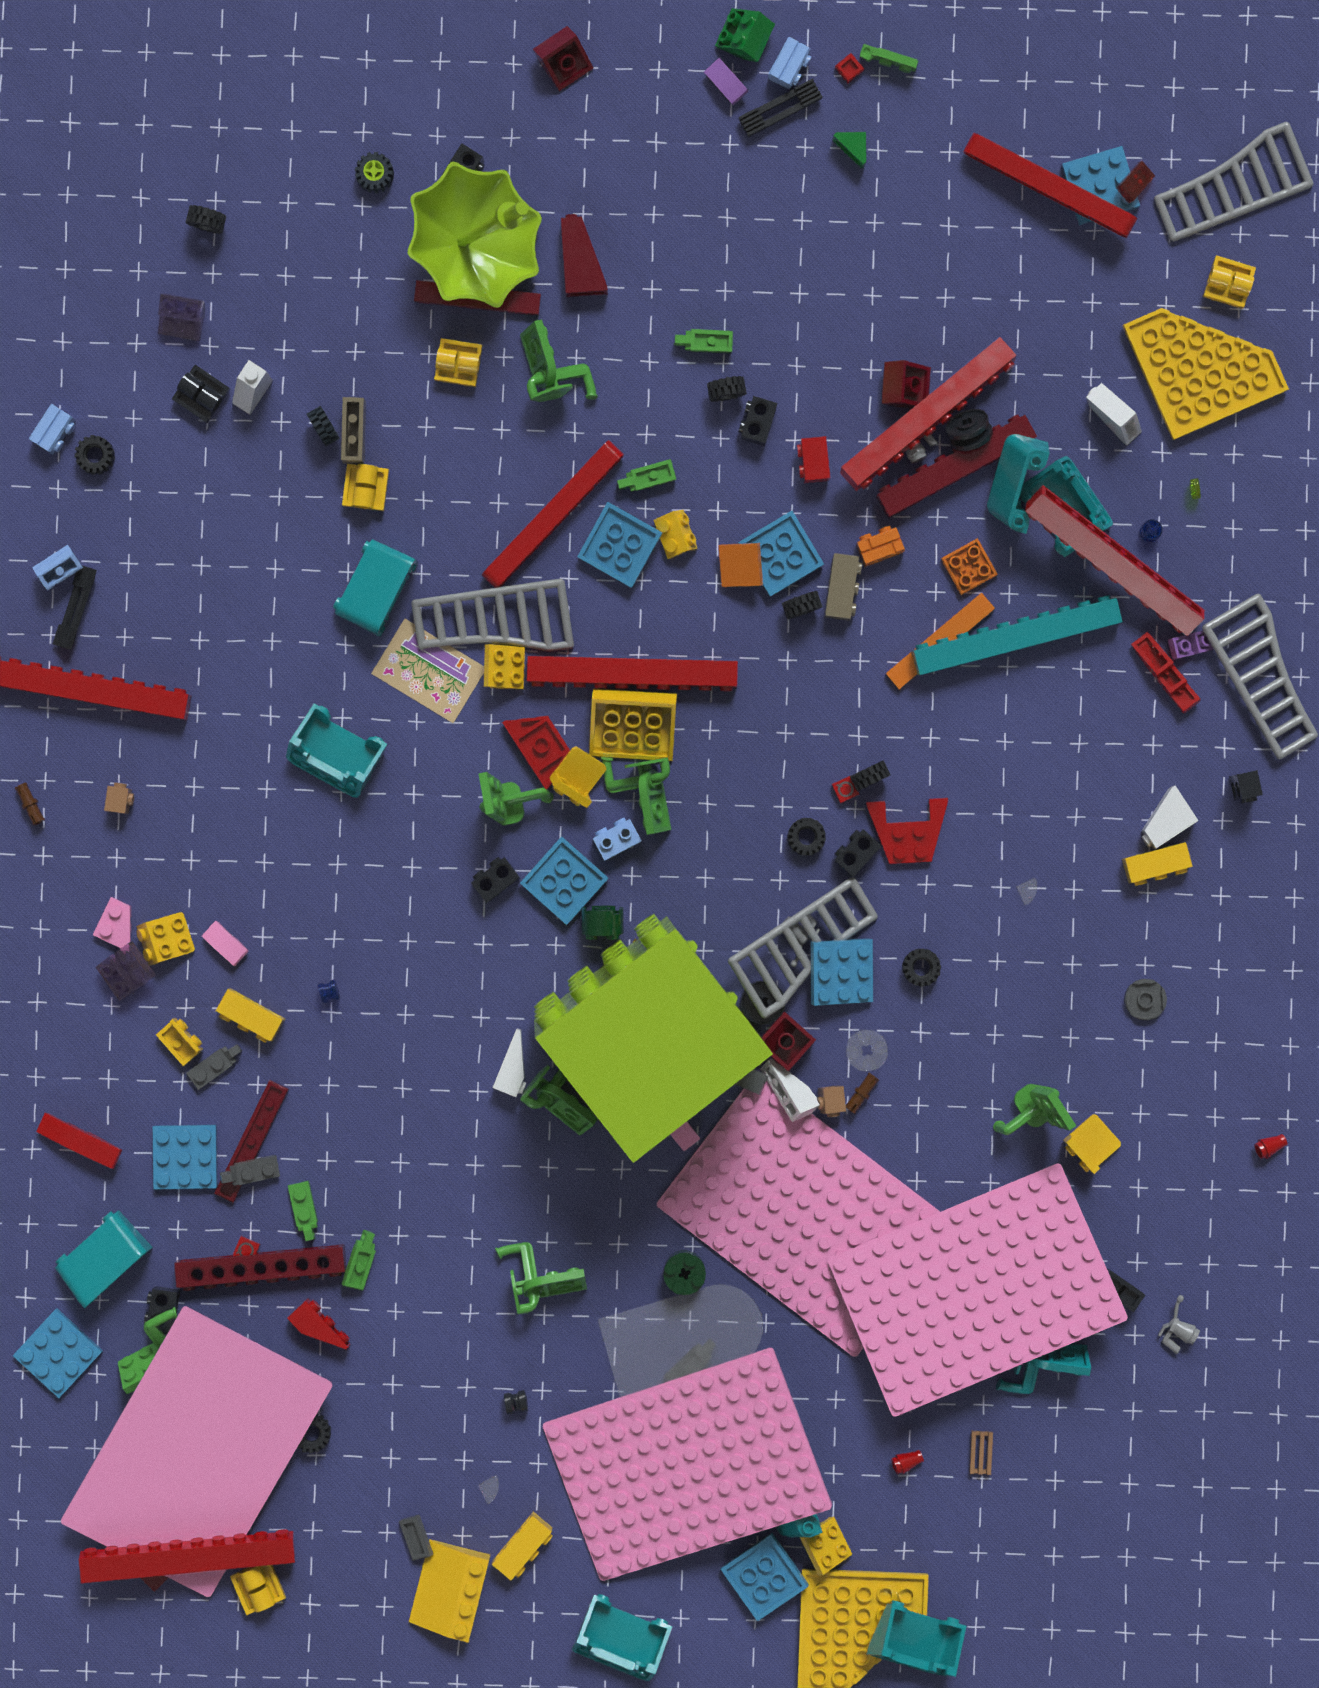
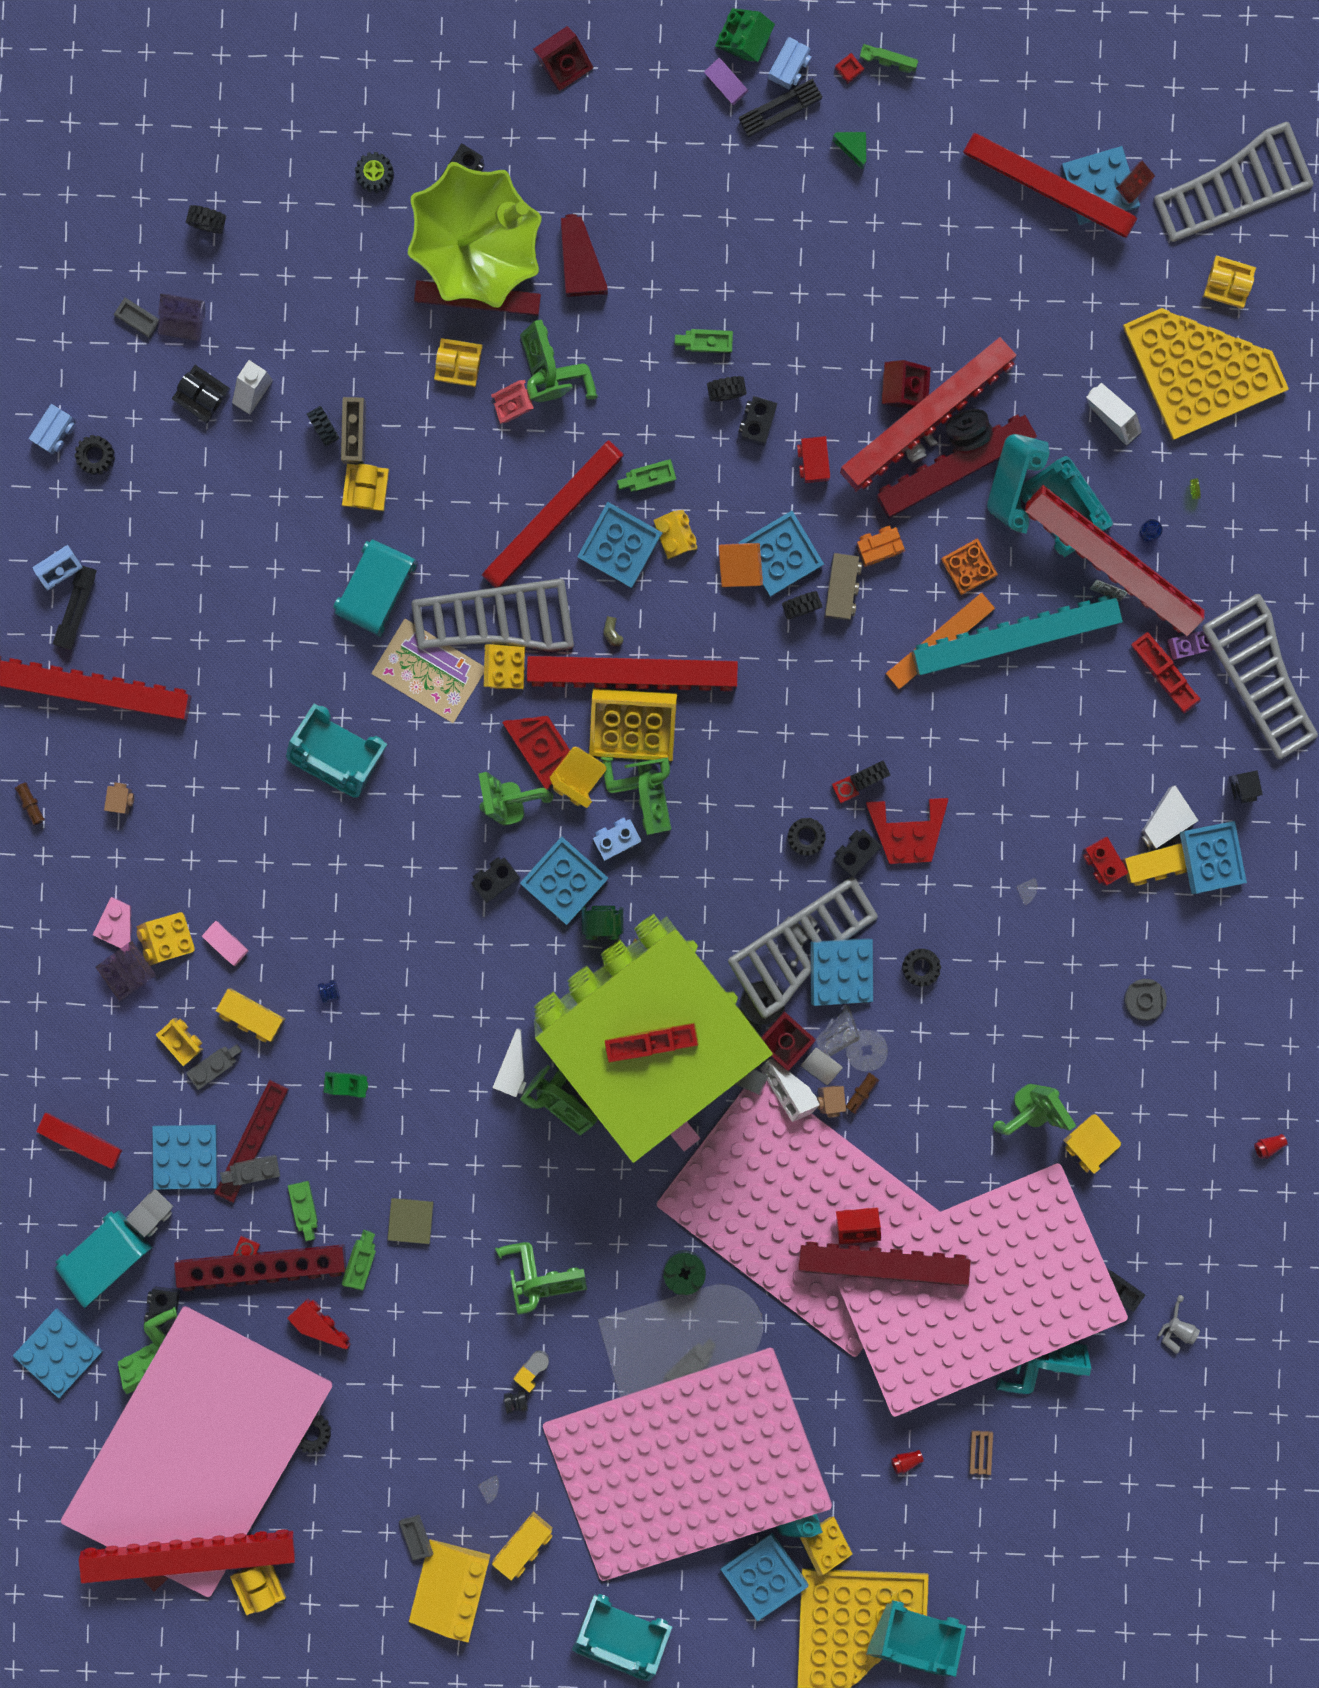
(137, 317): none -> dark grey tile
(148, 1214): none -> light grey brick
(345, 1084): none -> green brick
(410, 1220): none -> olive tile
(512, 402): none -> coral plate
(535, 1364): none -> leg
(610, 633): none -> olive arm
(651, 1042): none -> red slope
(821, 1066): none -> white sticker
(839, 1033): none -> clear wing
(858, 1225): none -> red brick
(884, 1265): none -> dark red brick
(1105, 861): none -> red brick
(1107, 589): none -> sticker
(1213, 857): none -> dark azure plate

